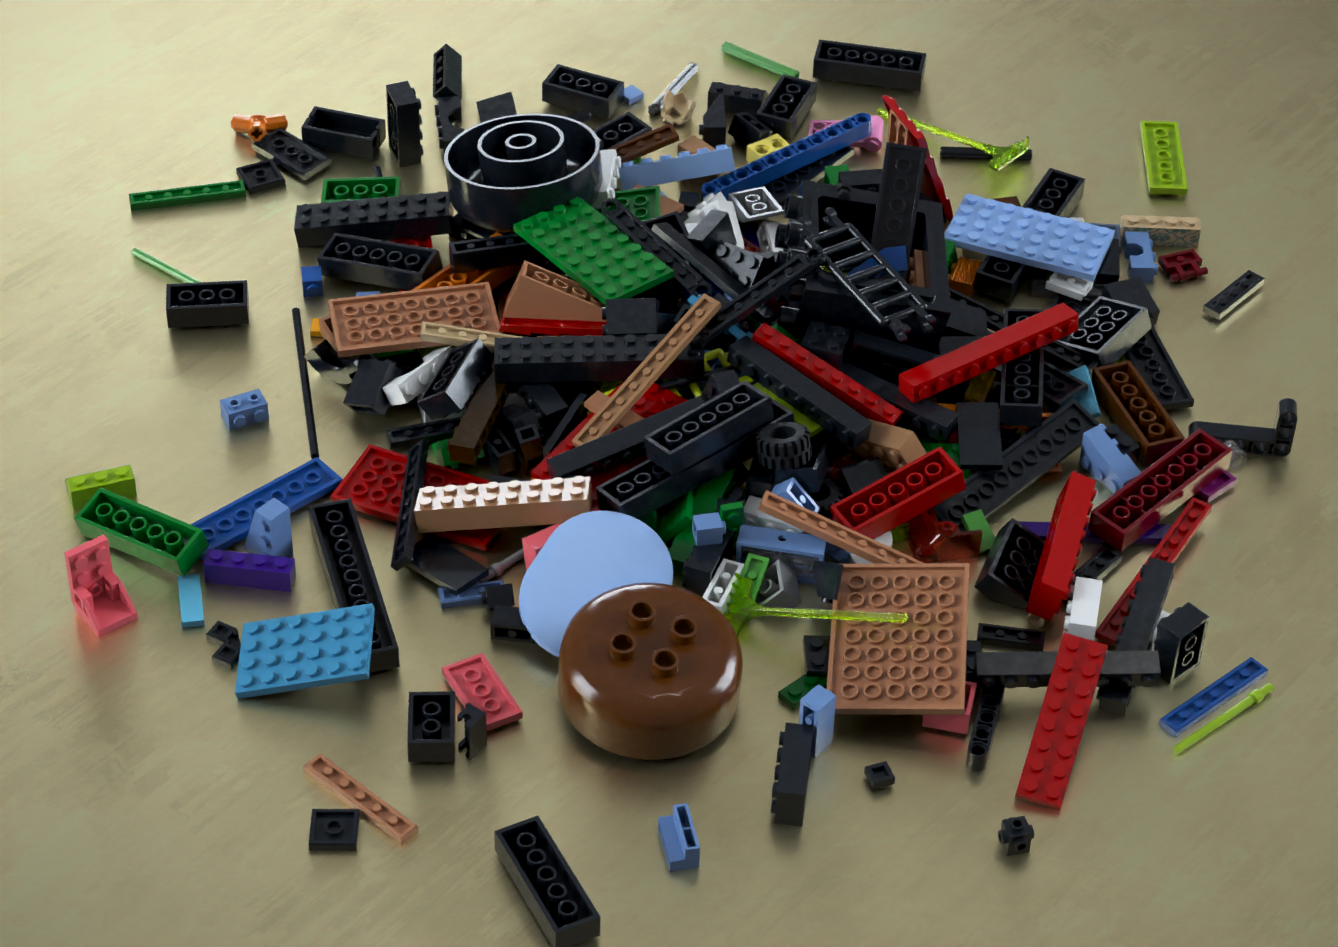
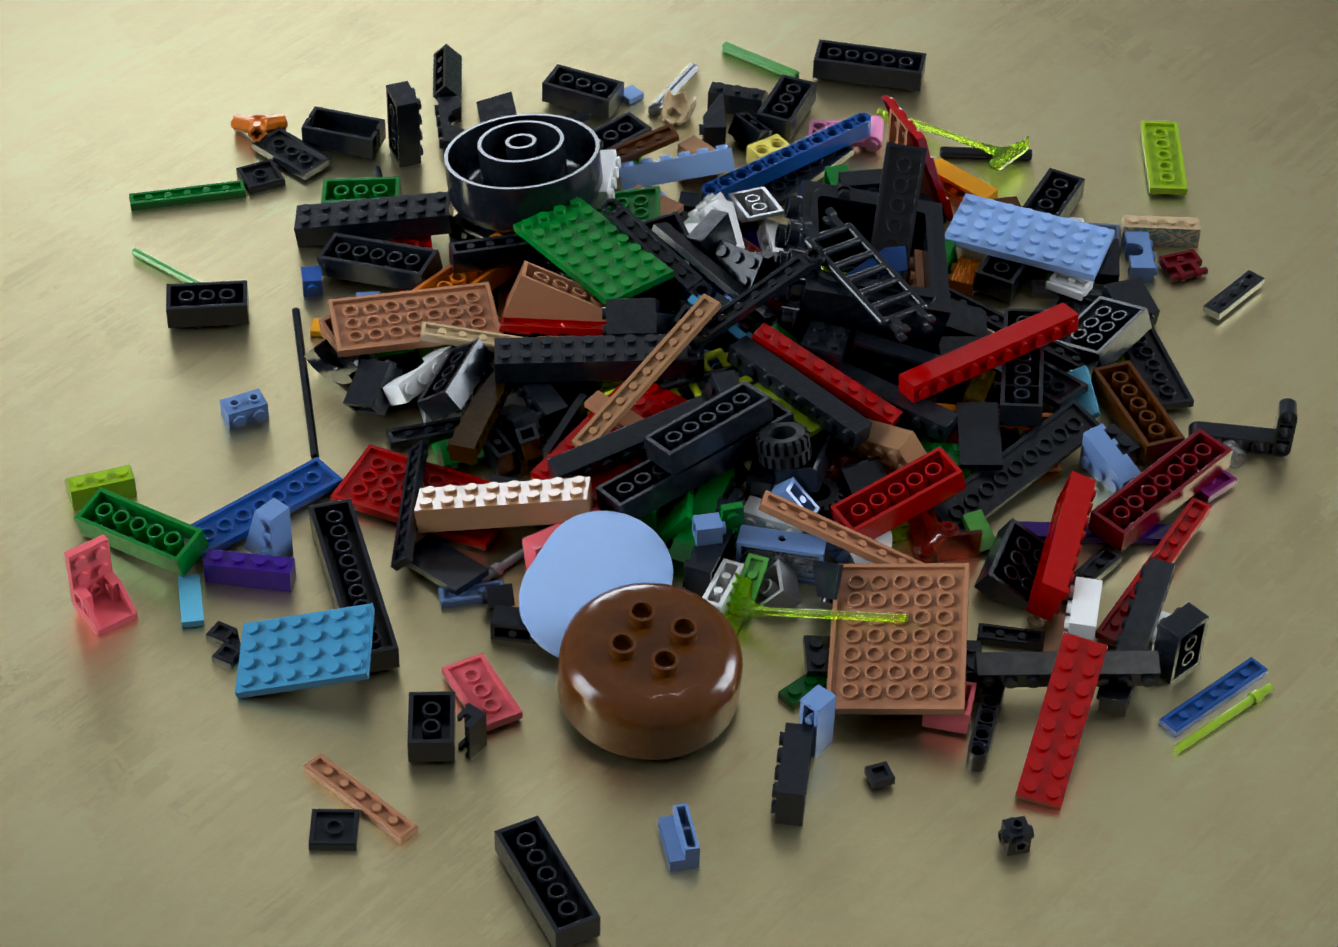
(958, 182): none -> light orange brick

